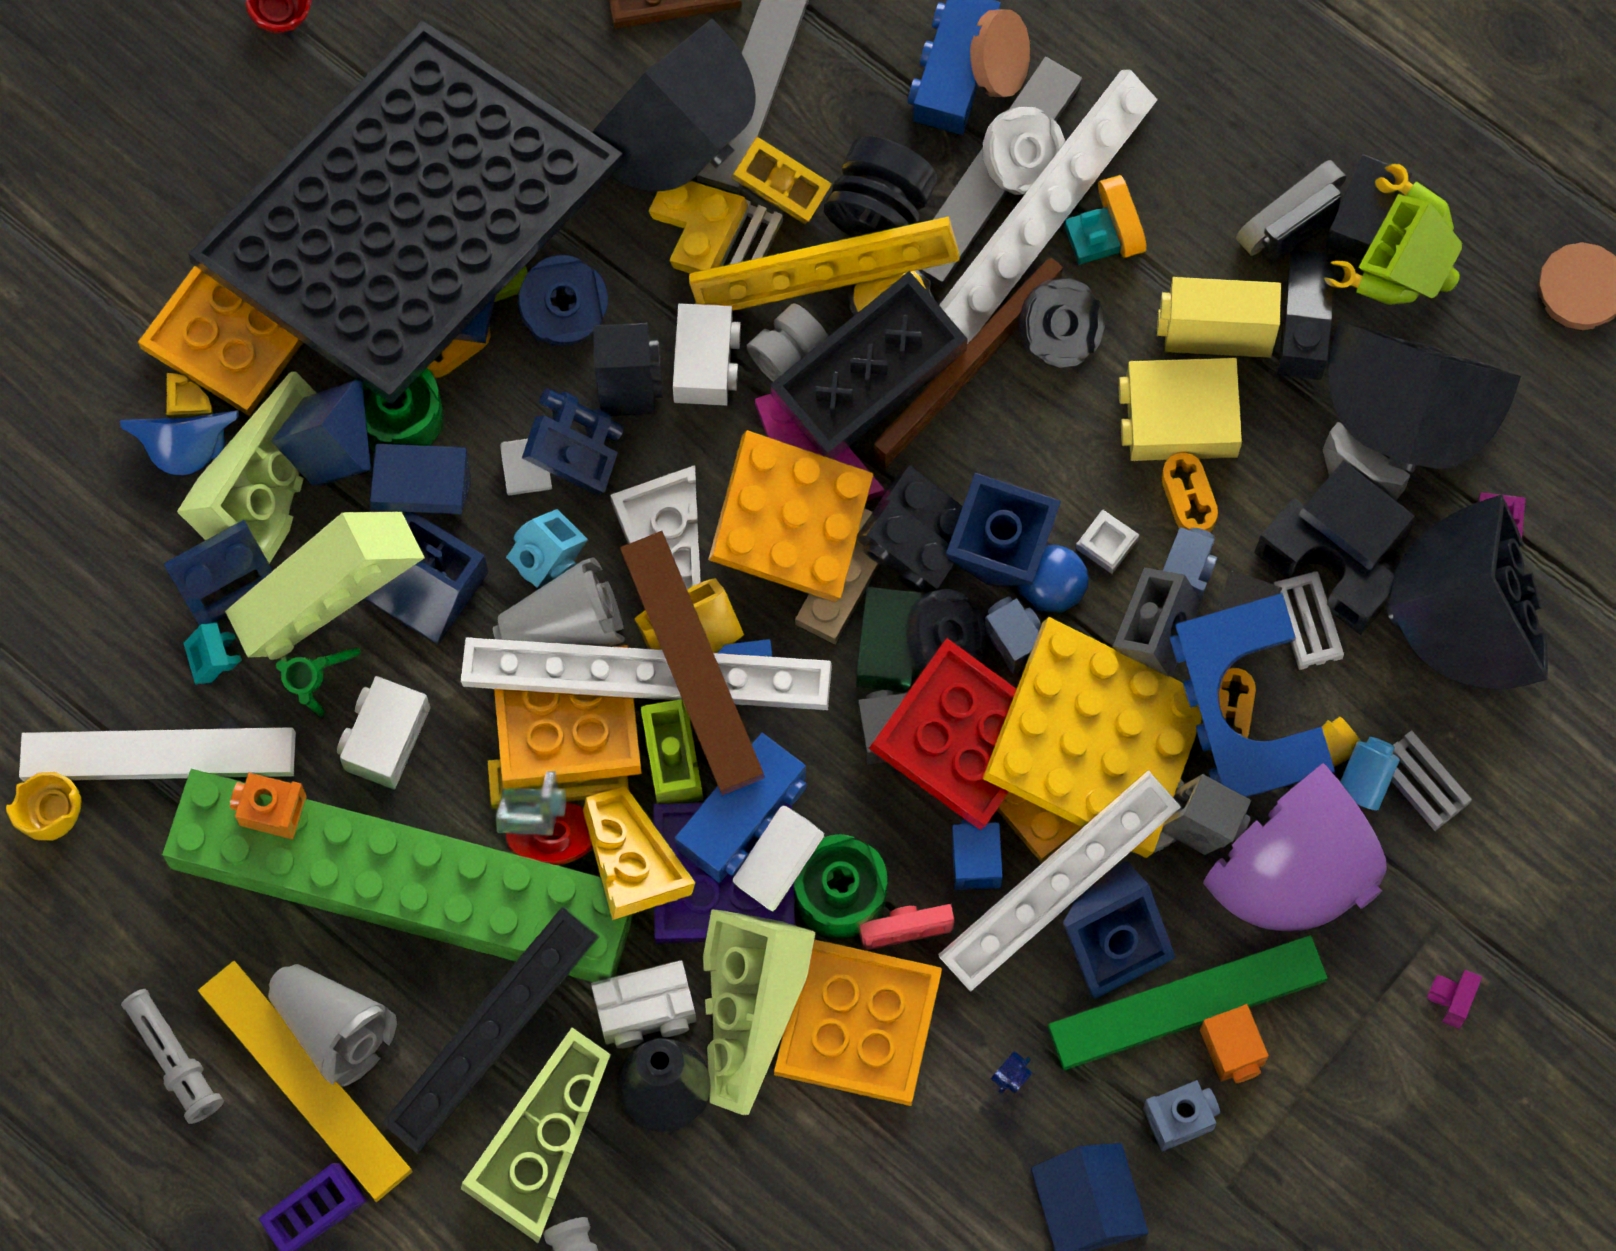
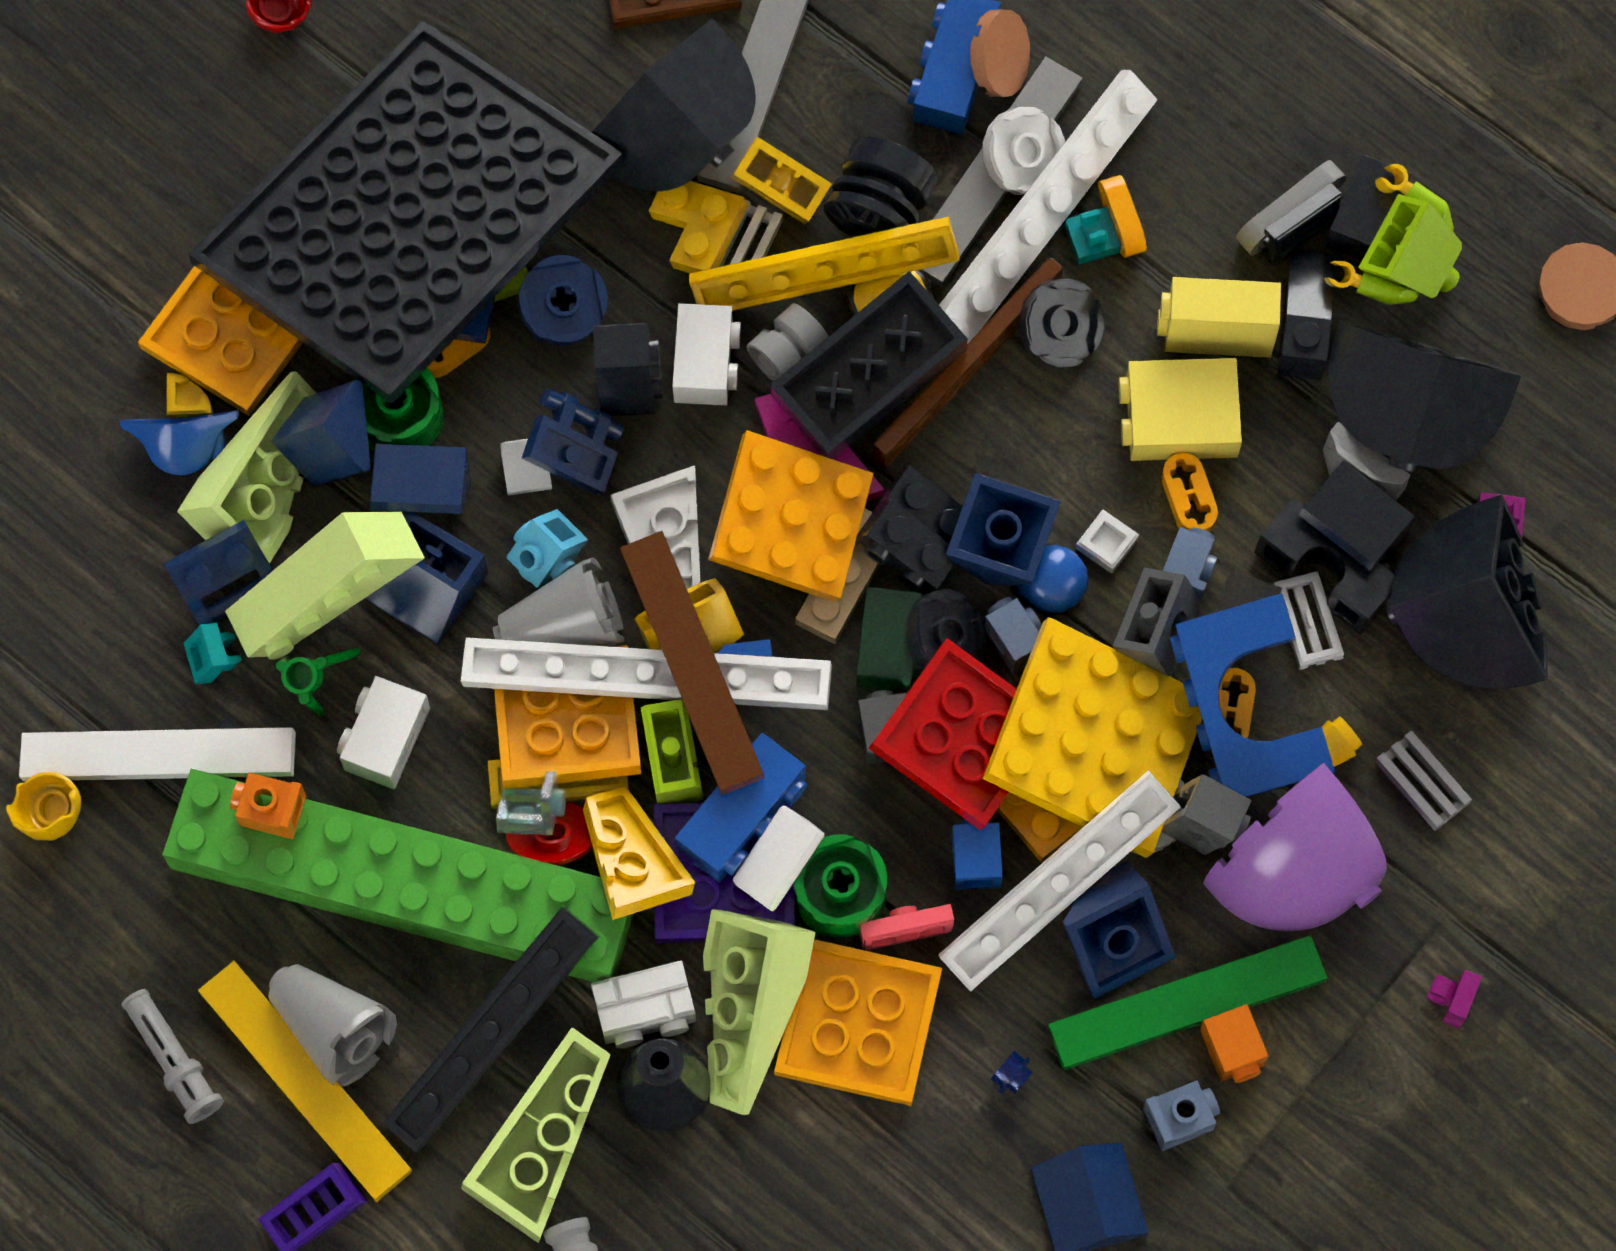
(1370, 772): dark azure brick -> none

